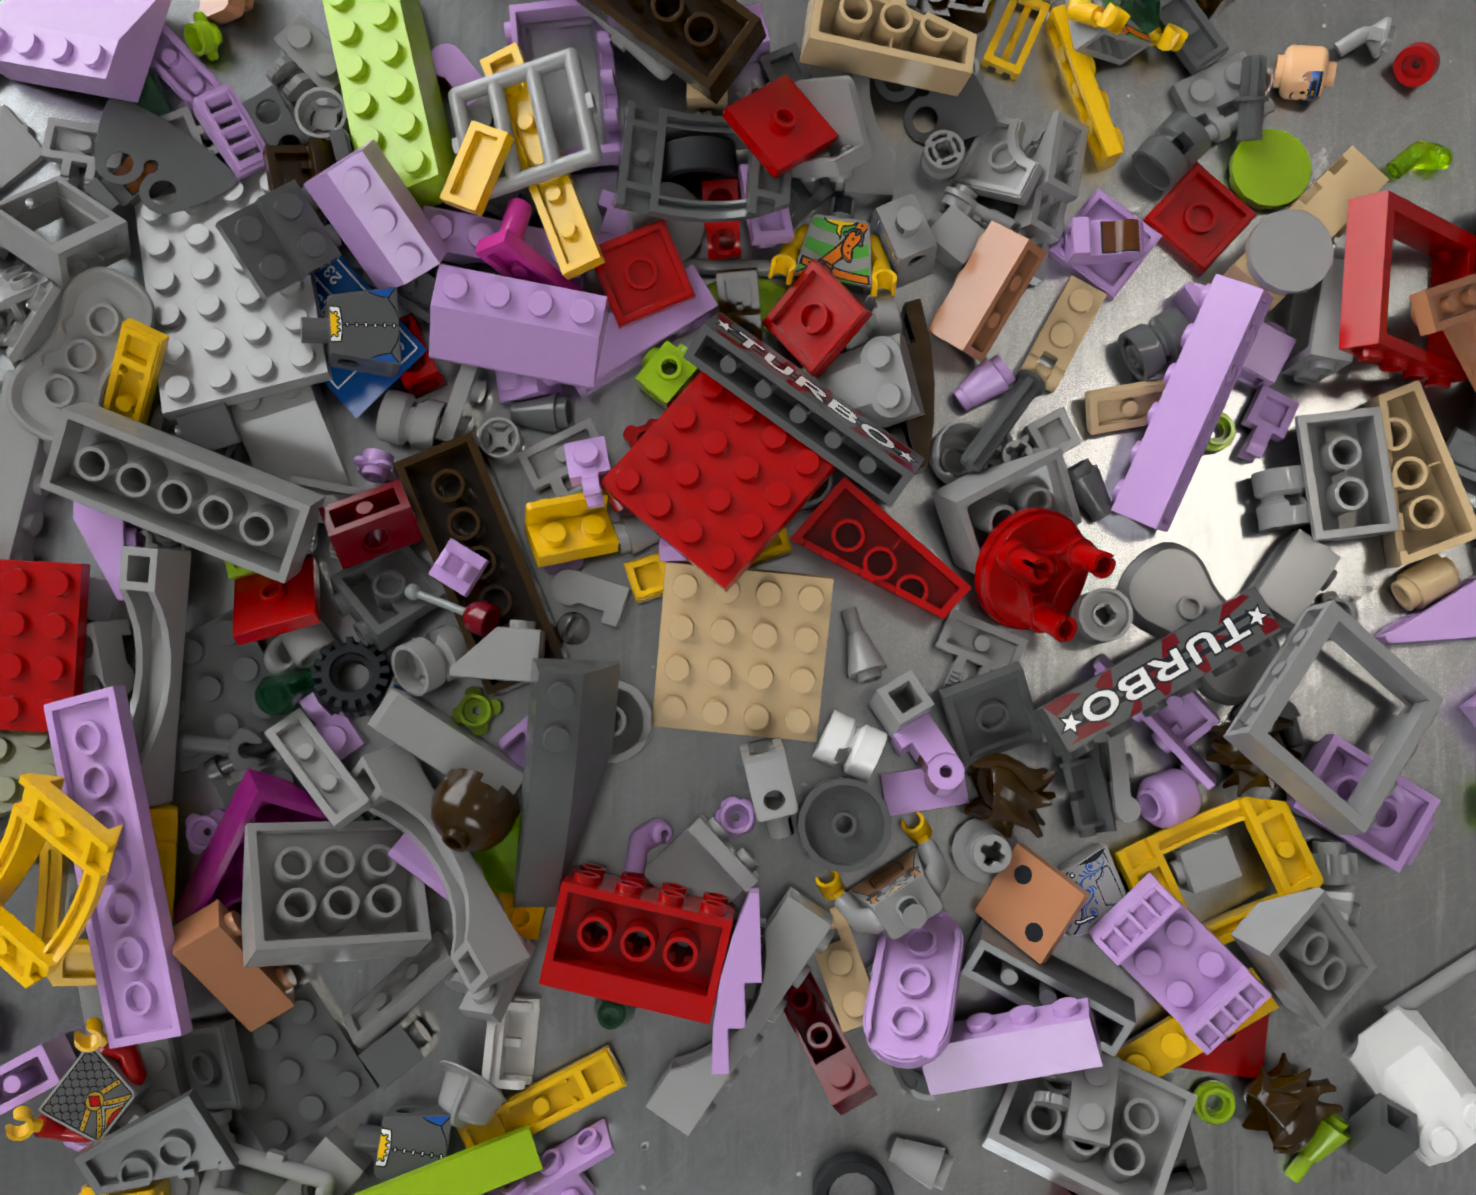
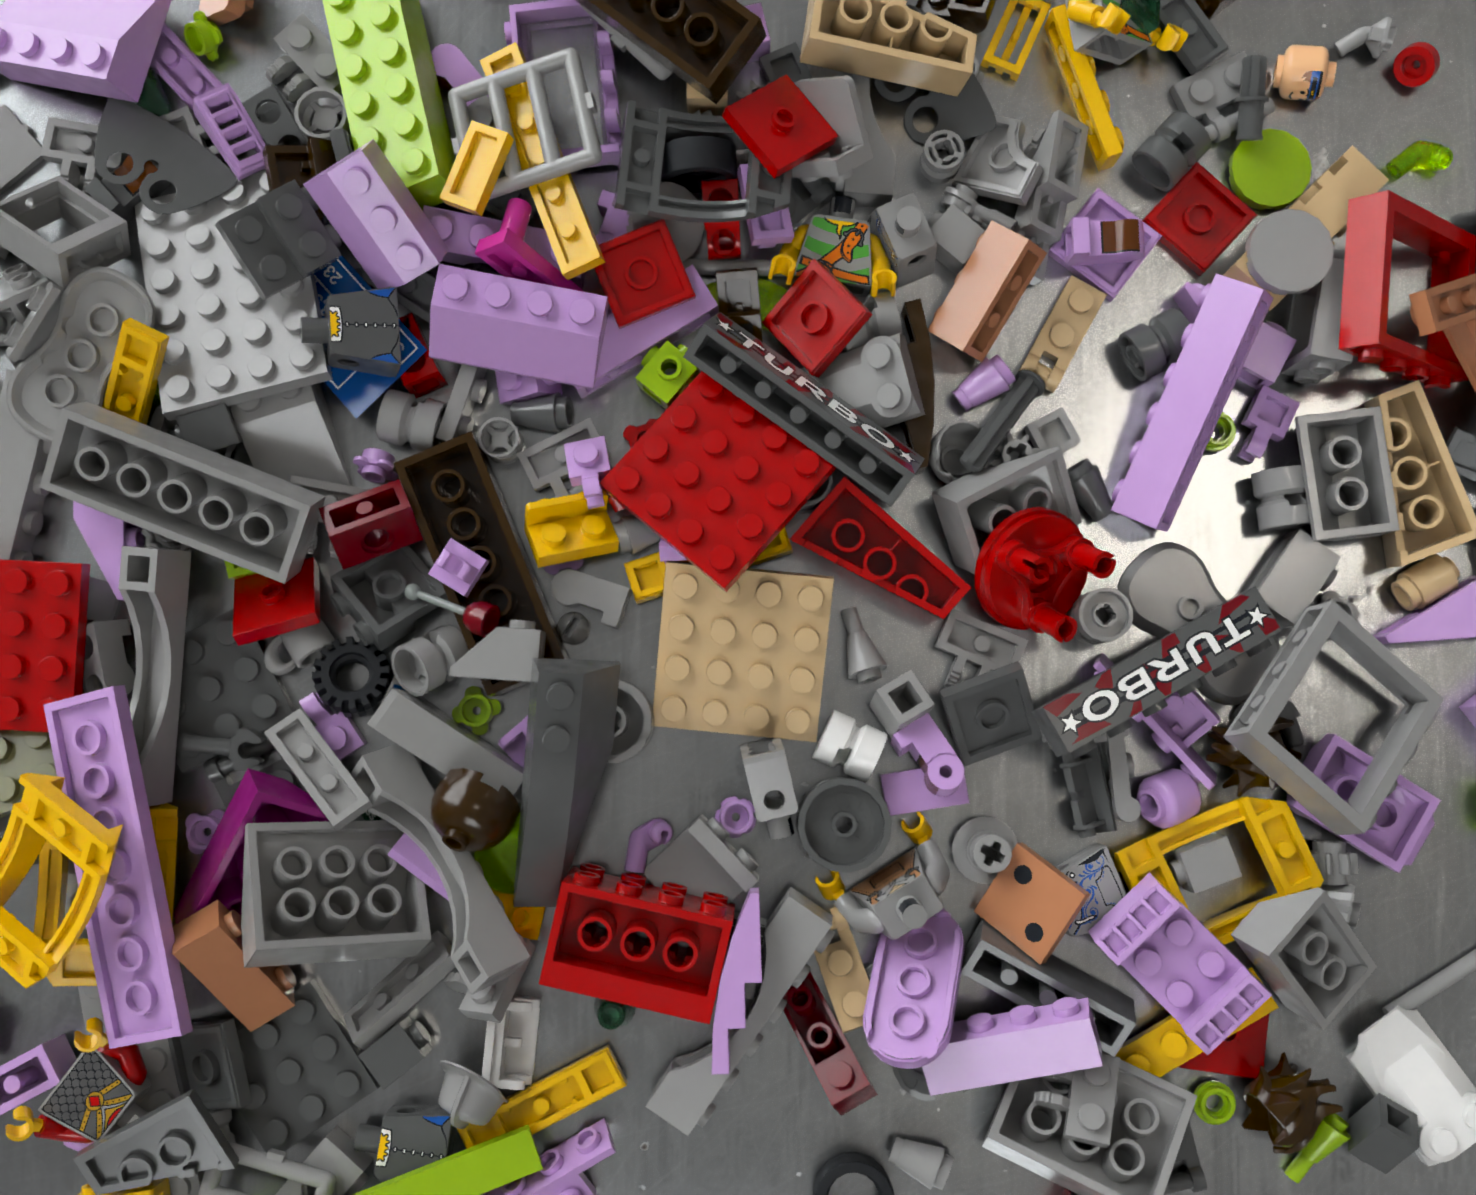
(282, 691): clear green cone -> none
(1009, 794): dark brown hair -> none
(1121, 405): tan plate -> none

